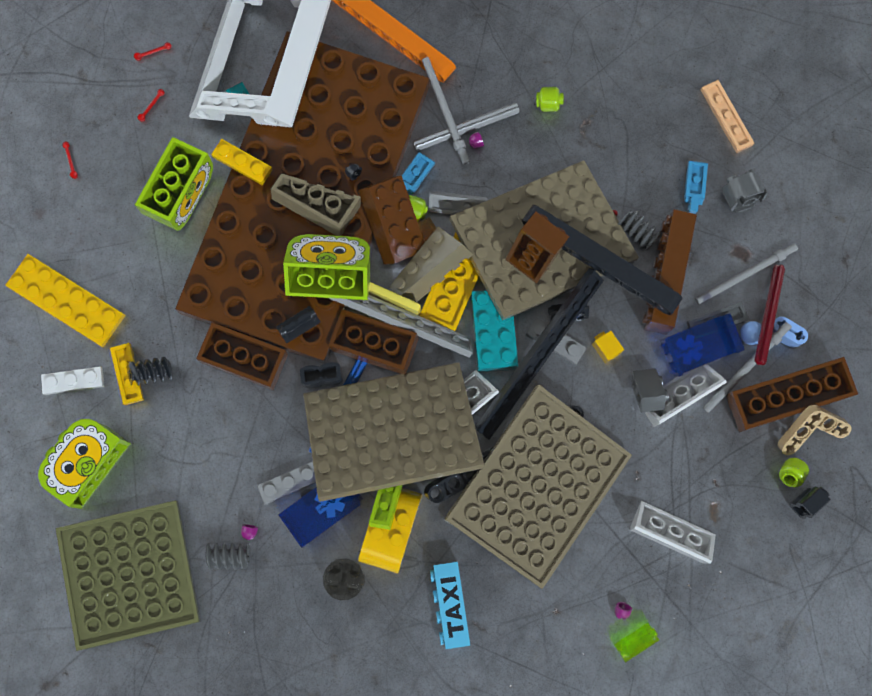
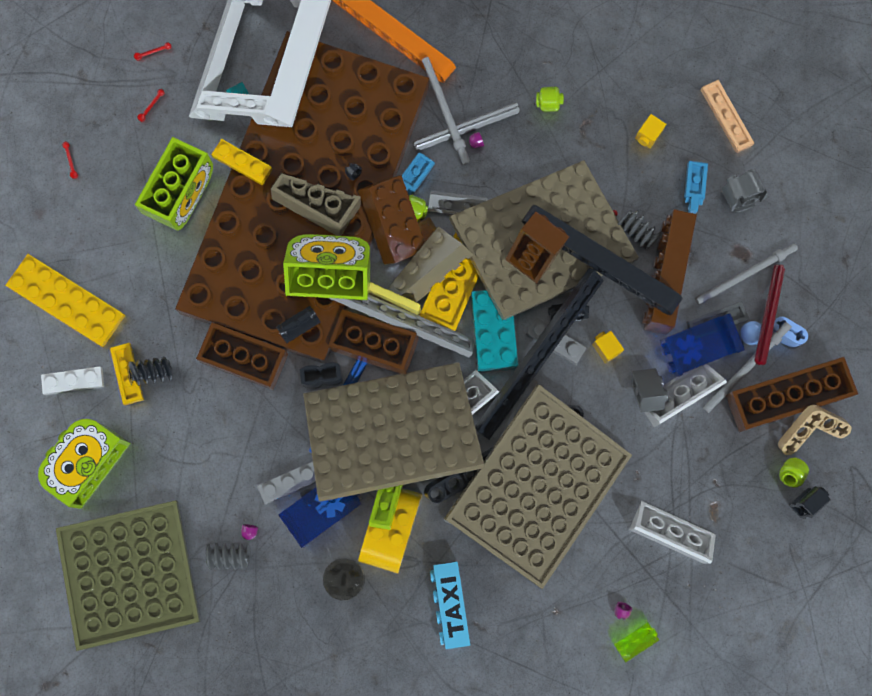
(650, 131): none -> yellow brick

